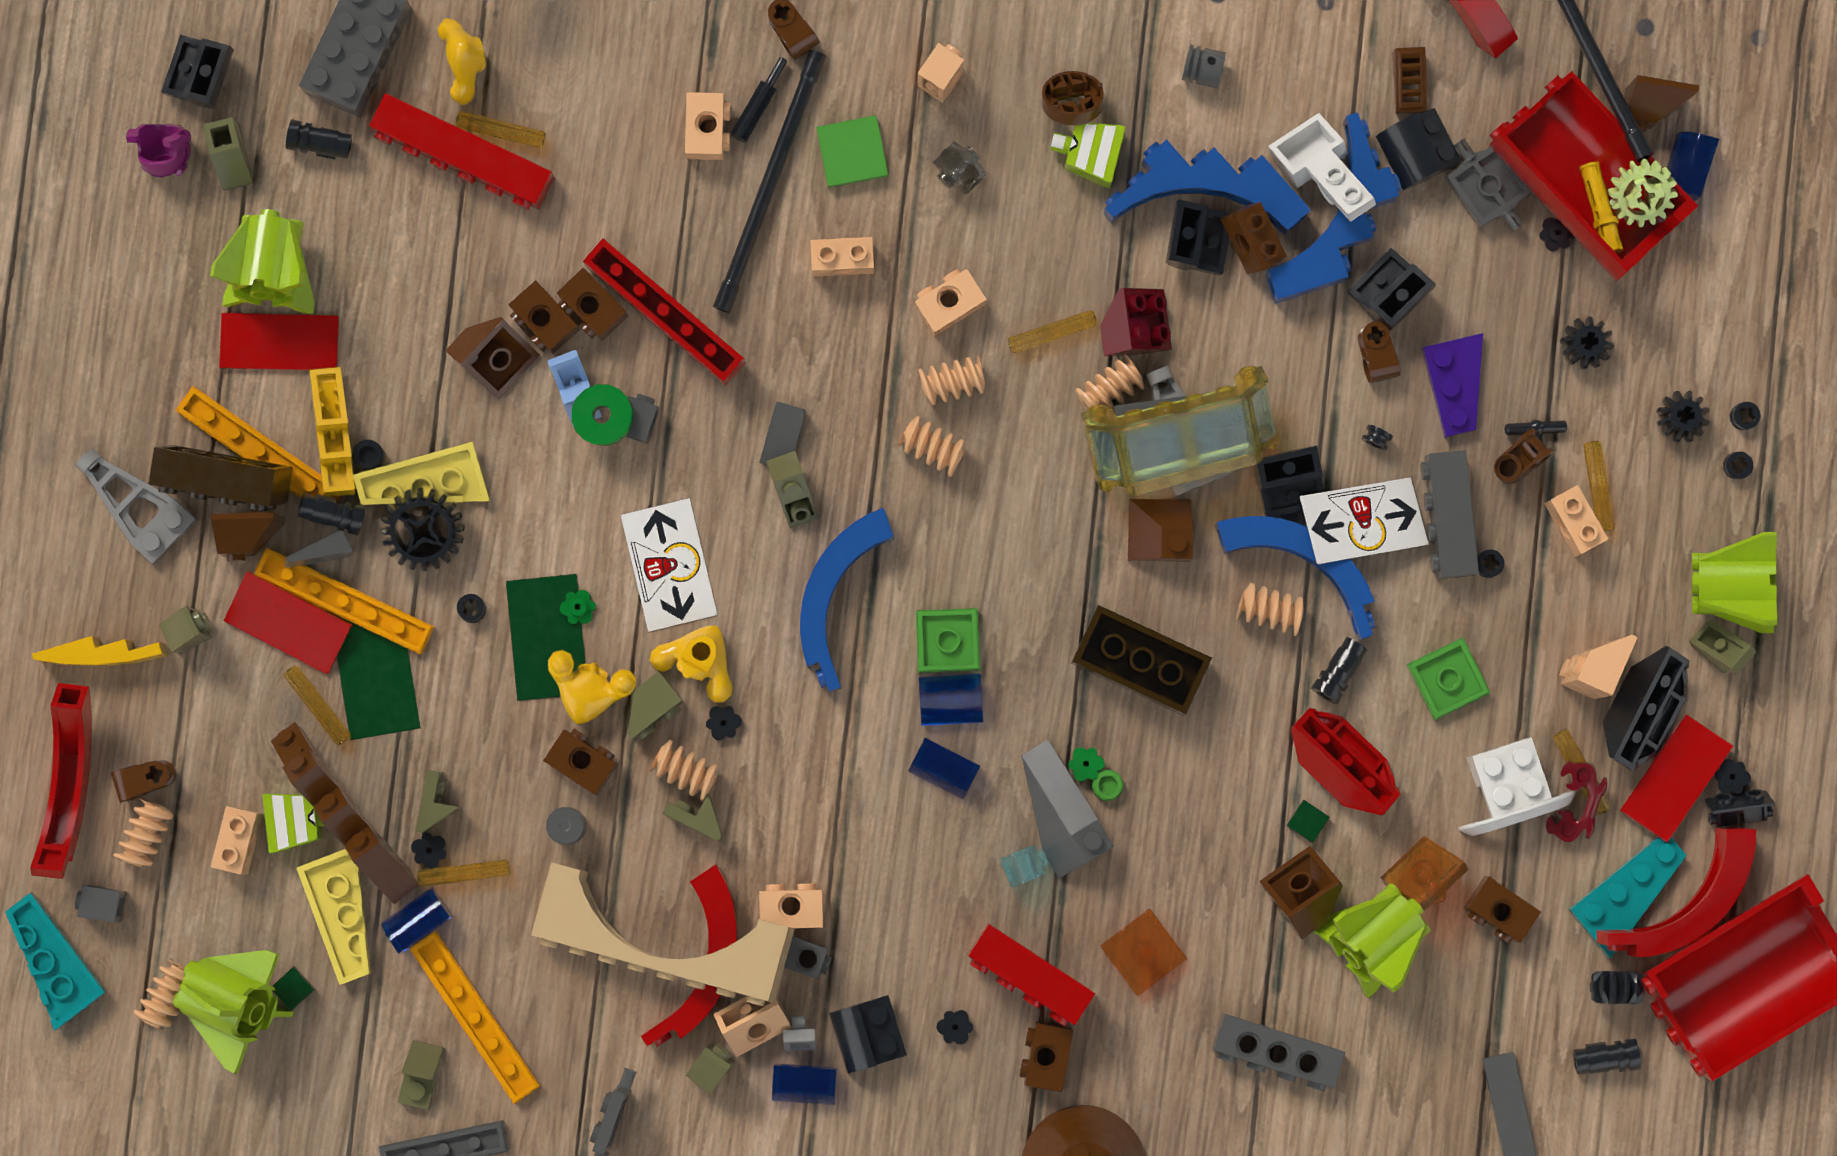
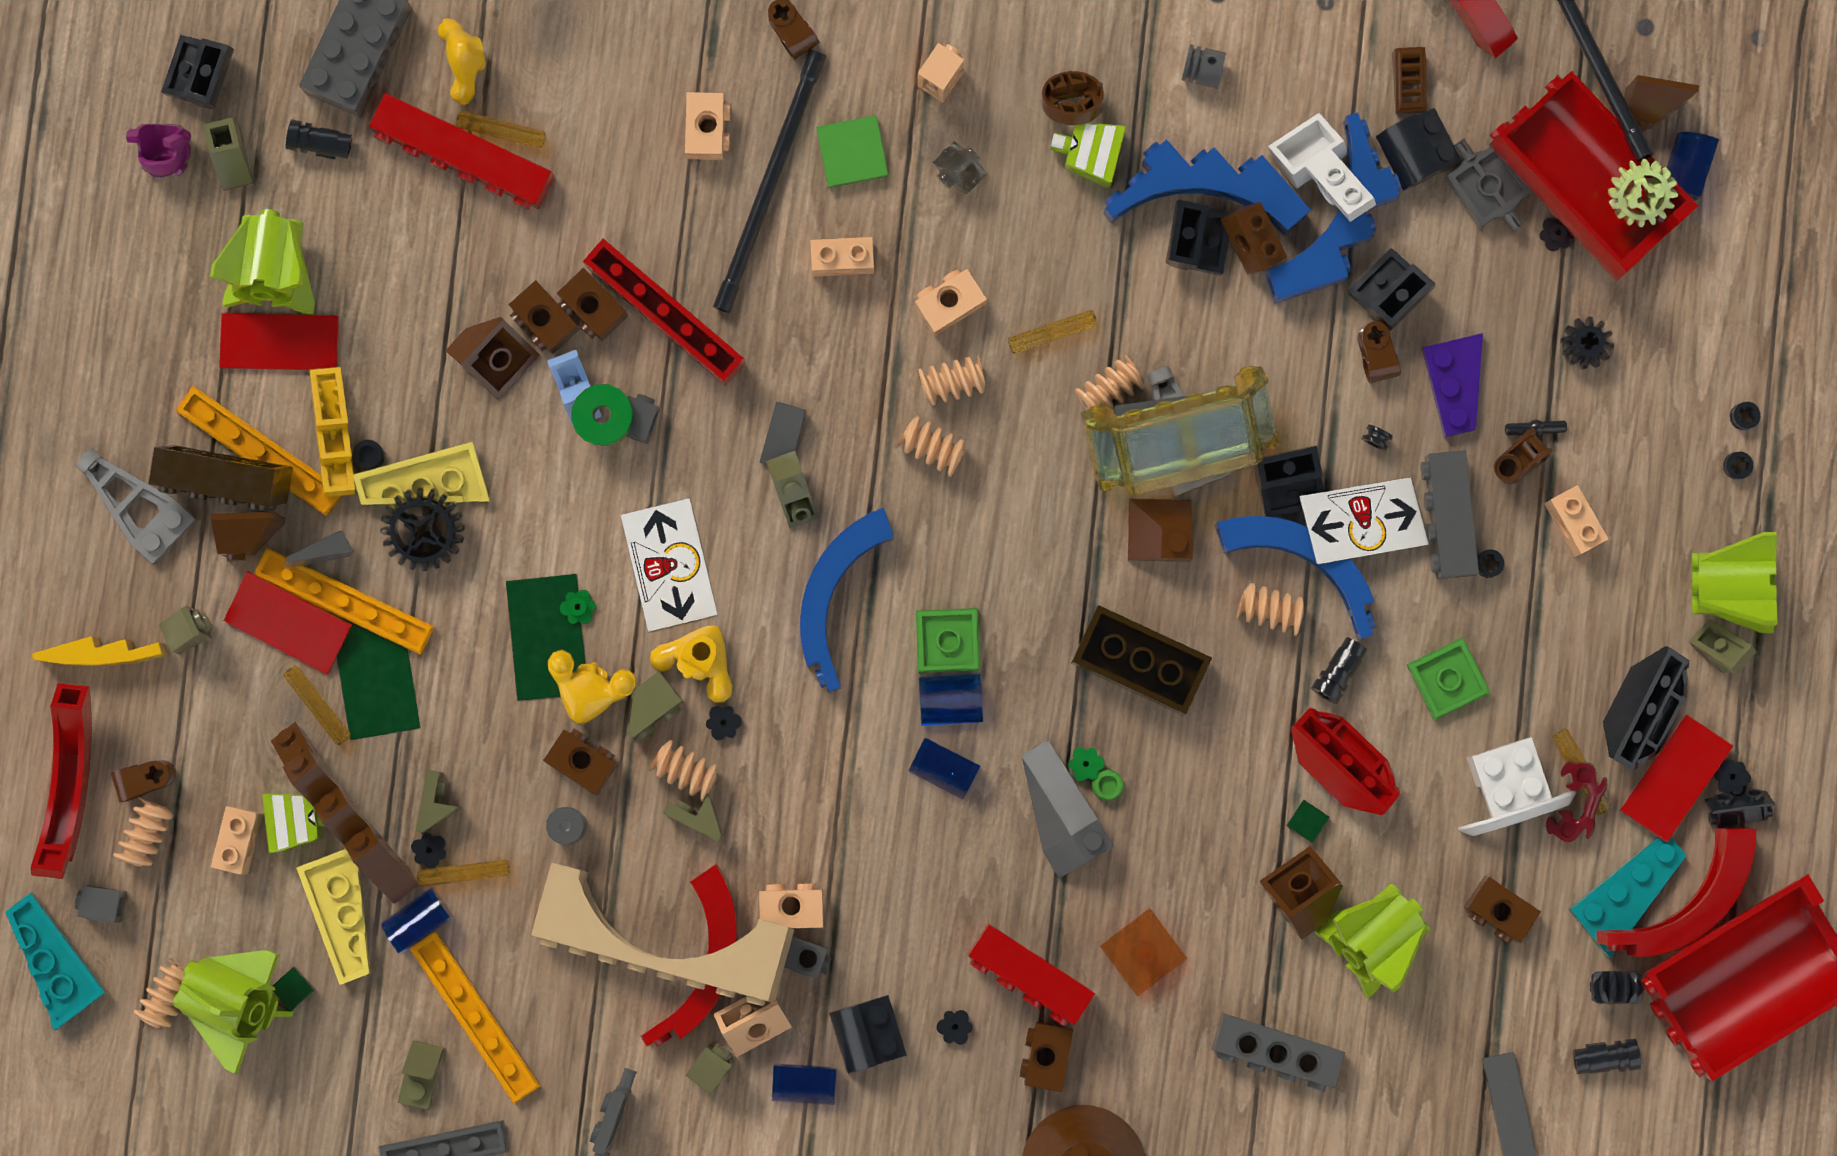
(328, 512): black axle -> none
(462, 610): black bush -> none
(757, 104): black axle -> none
(799, 1038): light grey tile -> none
(1024, 865): clear light blue brick -> none
(1136, 323): dark red slope -> none
(1425, 873): clear orange tile -> none
(1598, 484): clear yellow axle -> none
(1598, 669): light nougat slope -> none
(1599, 201): yellow pin -> none
(1692, 409): black gear -> none

